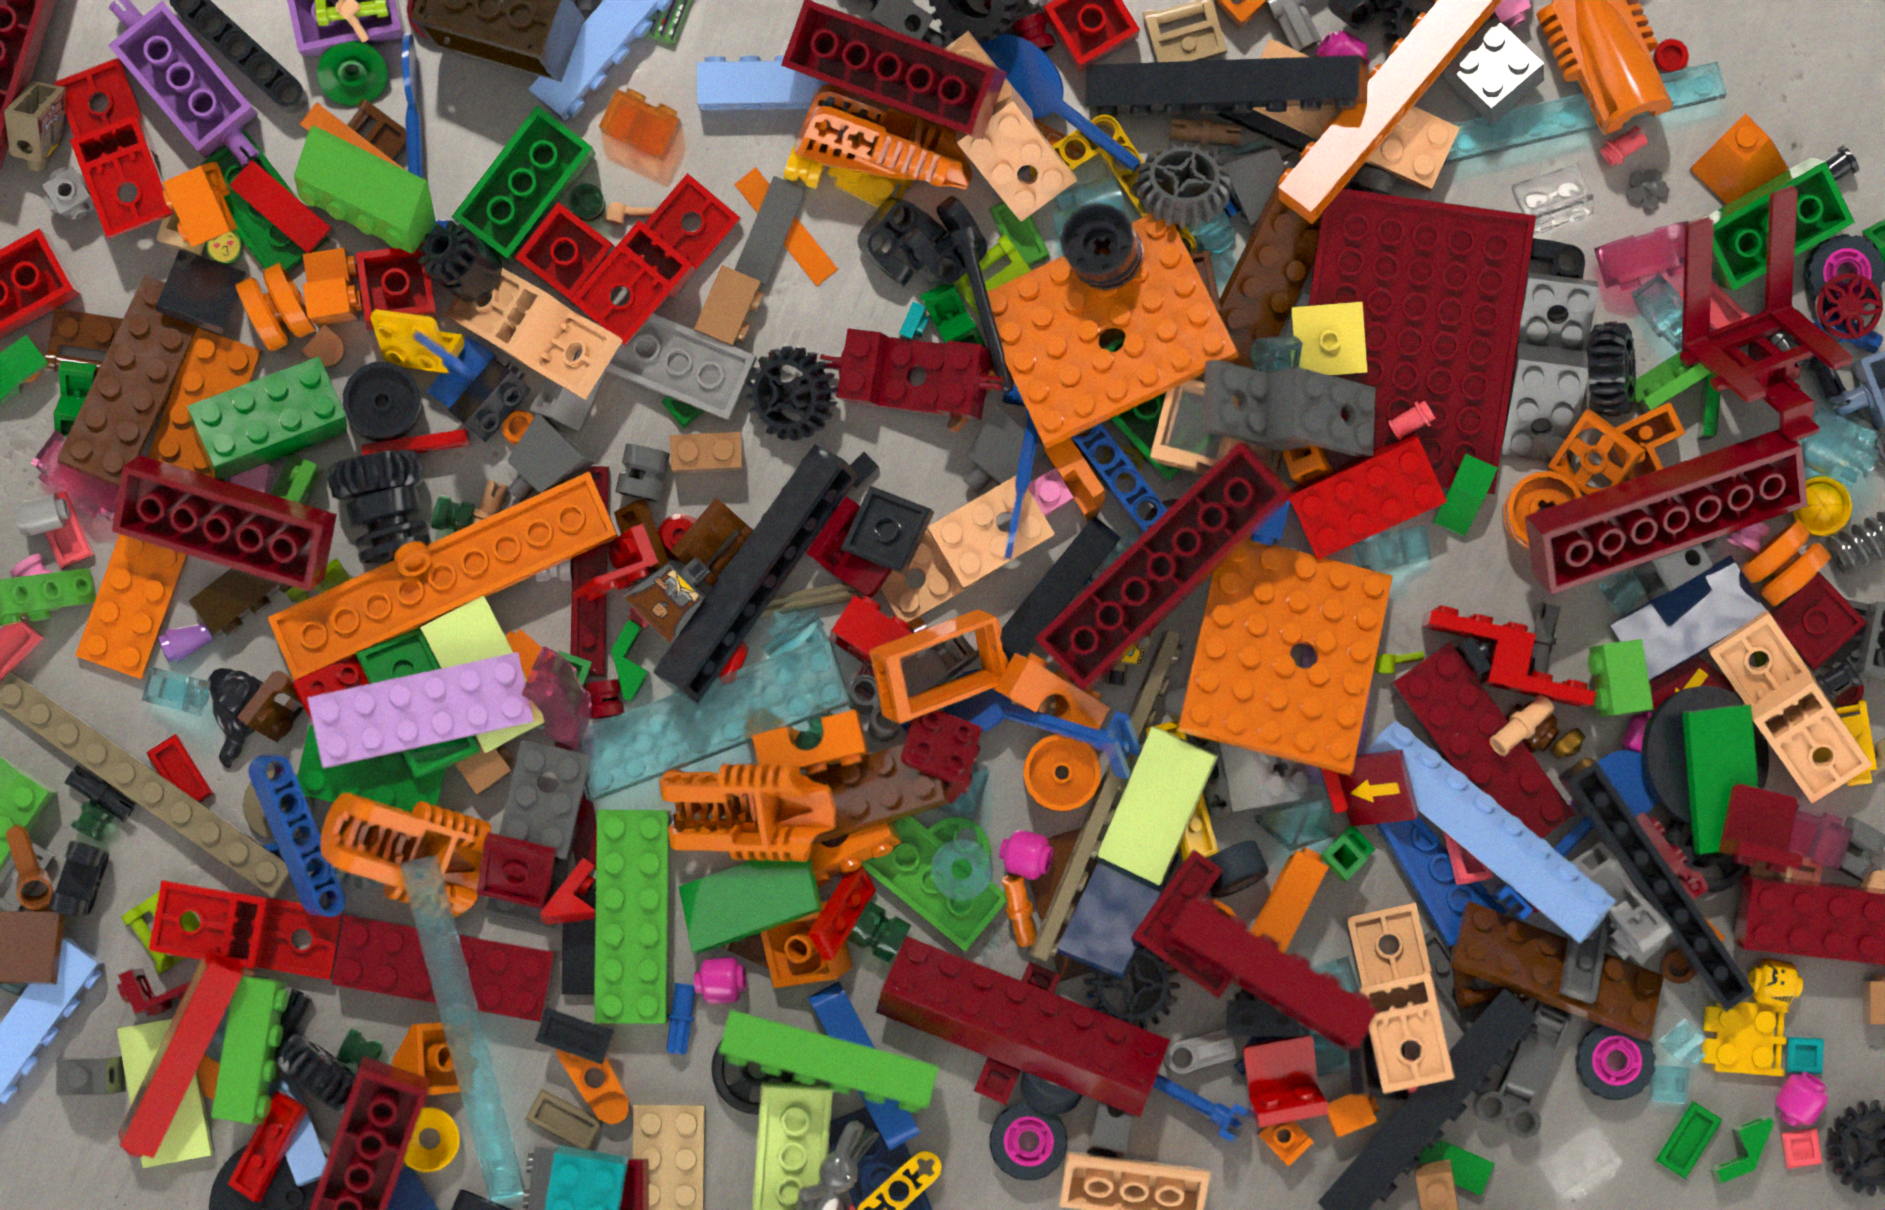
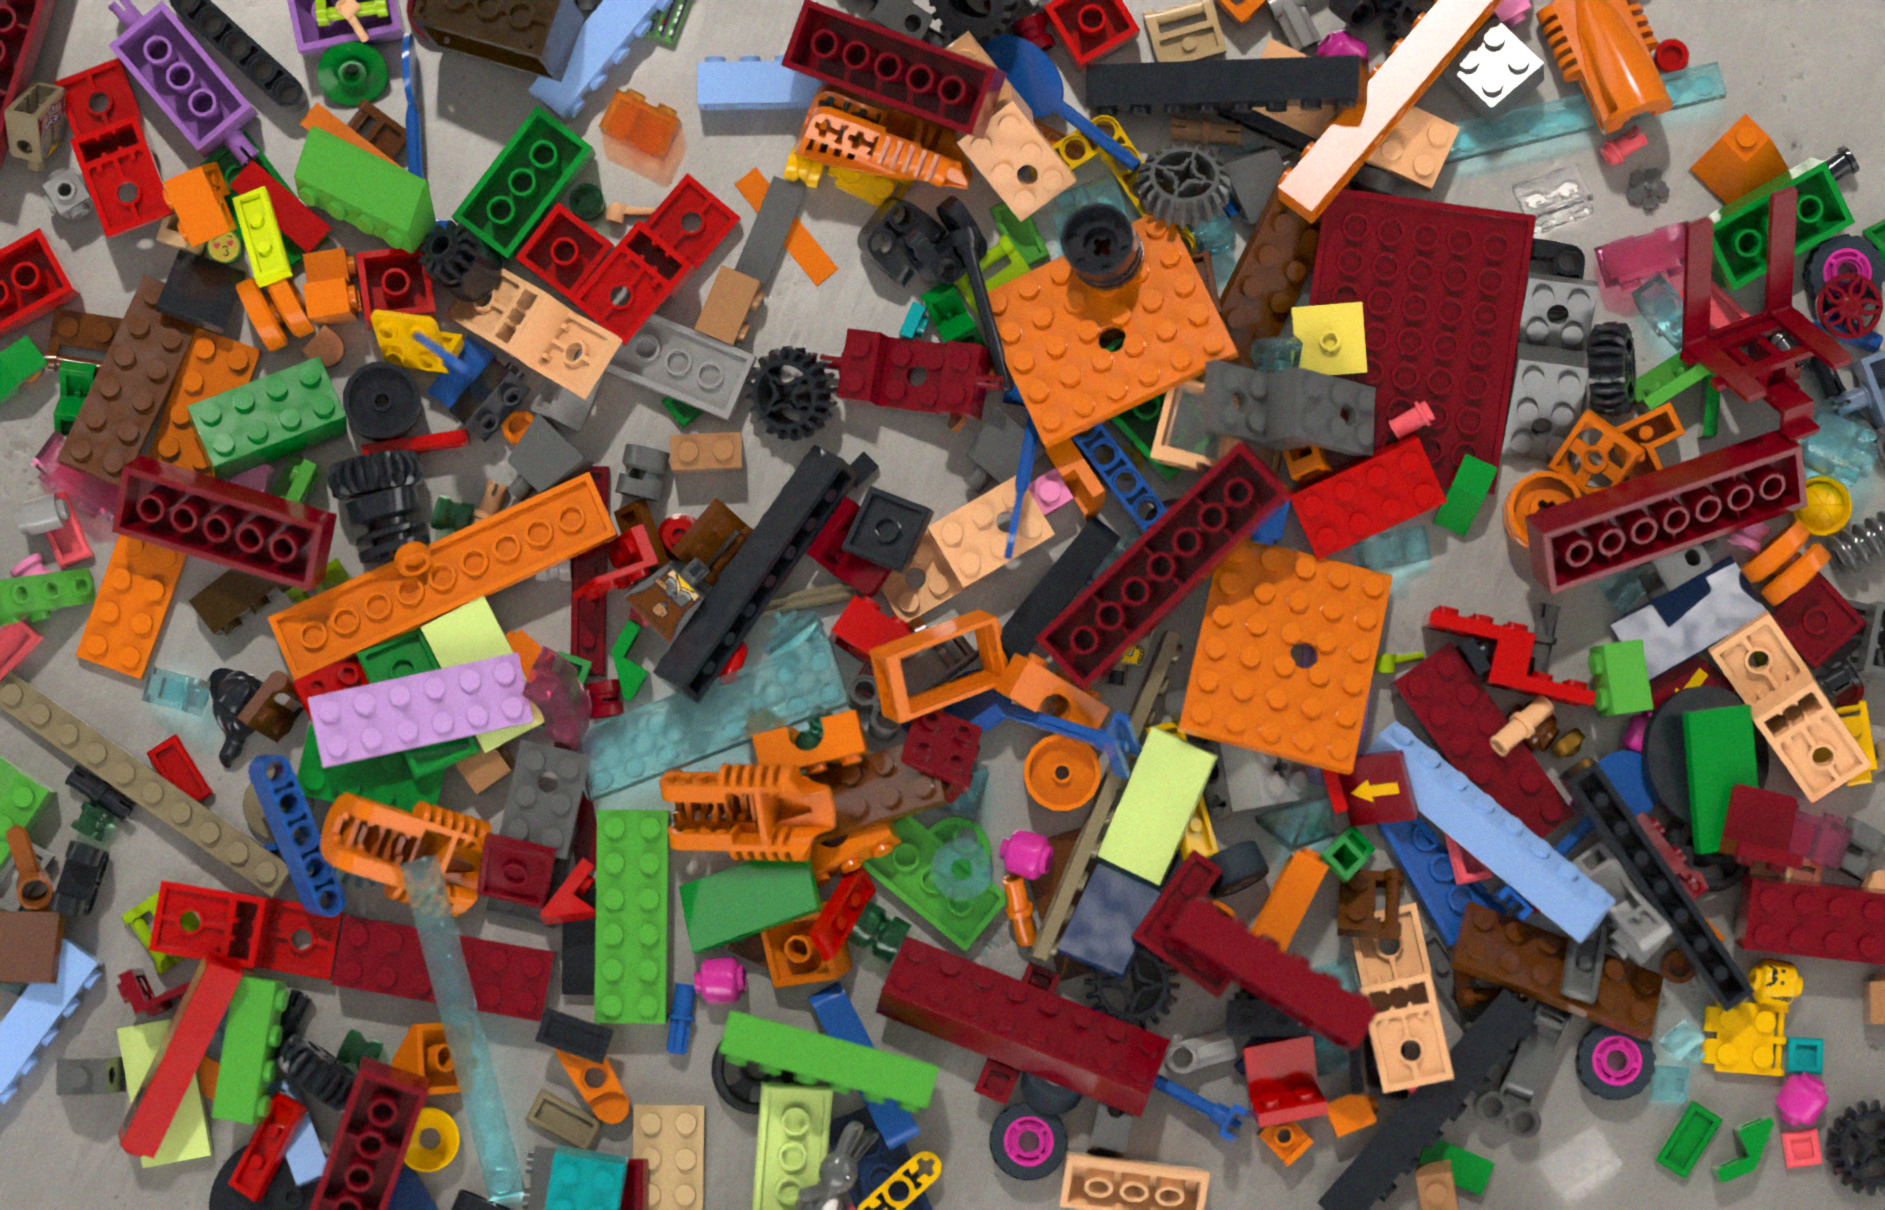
(184, 641): medium lavender cone -> none
(262, 236): none -> neon yellow tile
(1358, 902): none -> reddish brown plate

